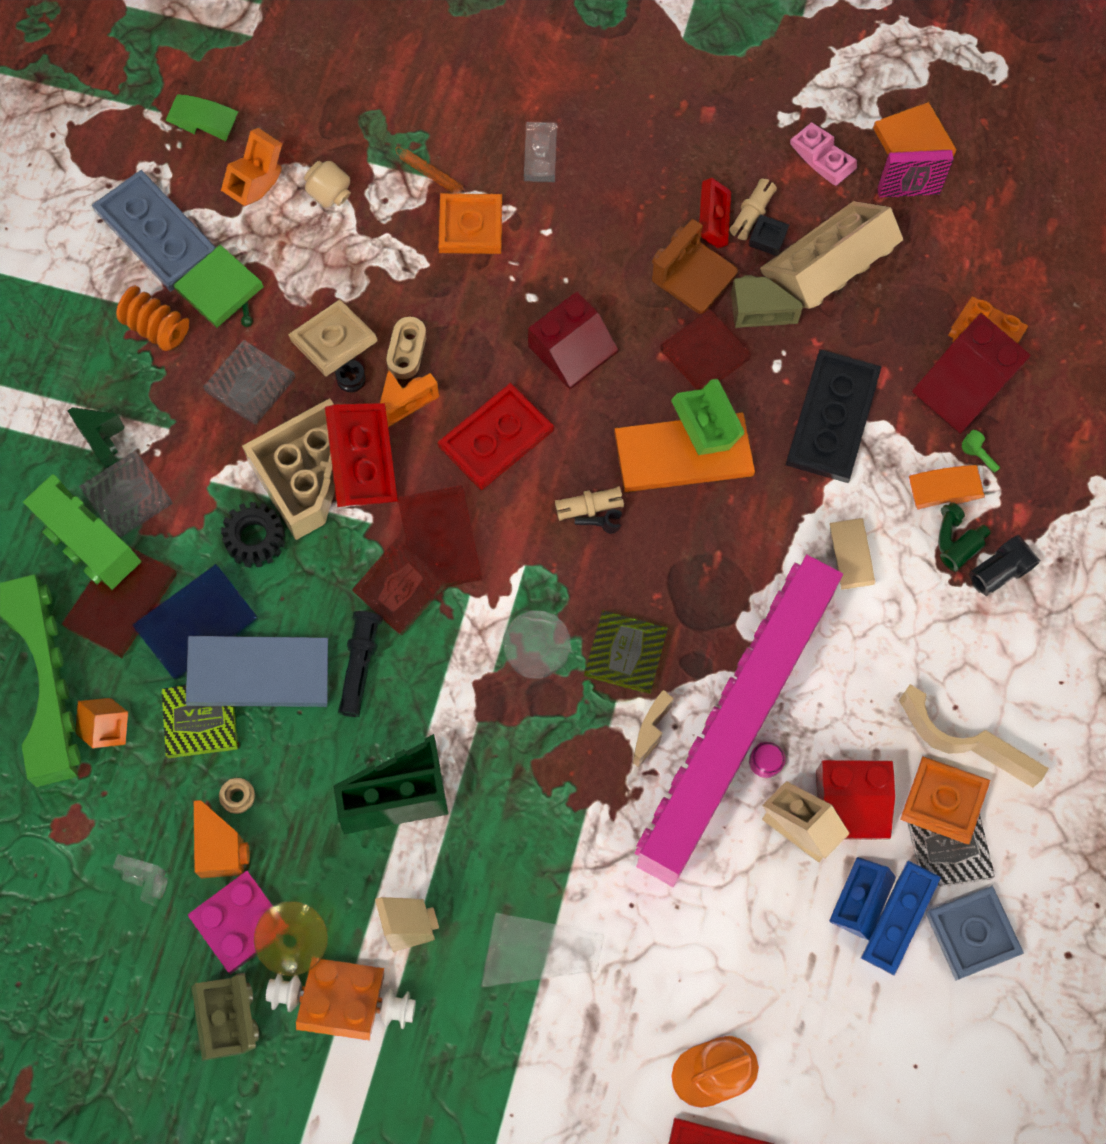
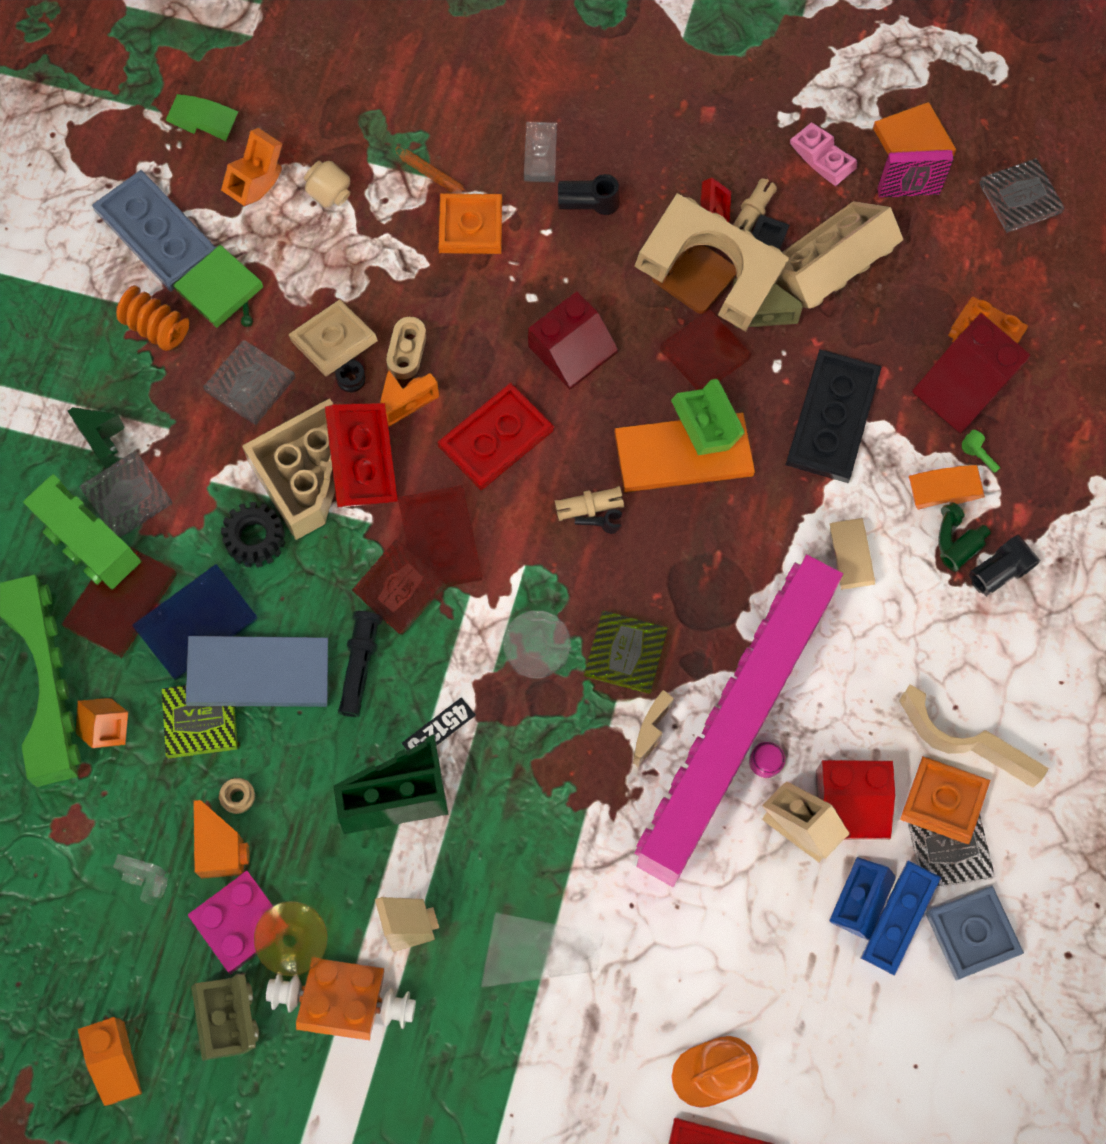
(110, 1060): none -> orange slope
(442, 725): none -> sticker
(589, 194): none -> black piece
(690, 225): none -> tan arch
(1021, 195): none -> tile

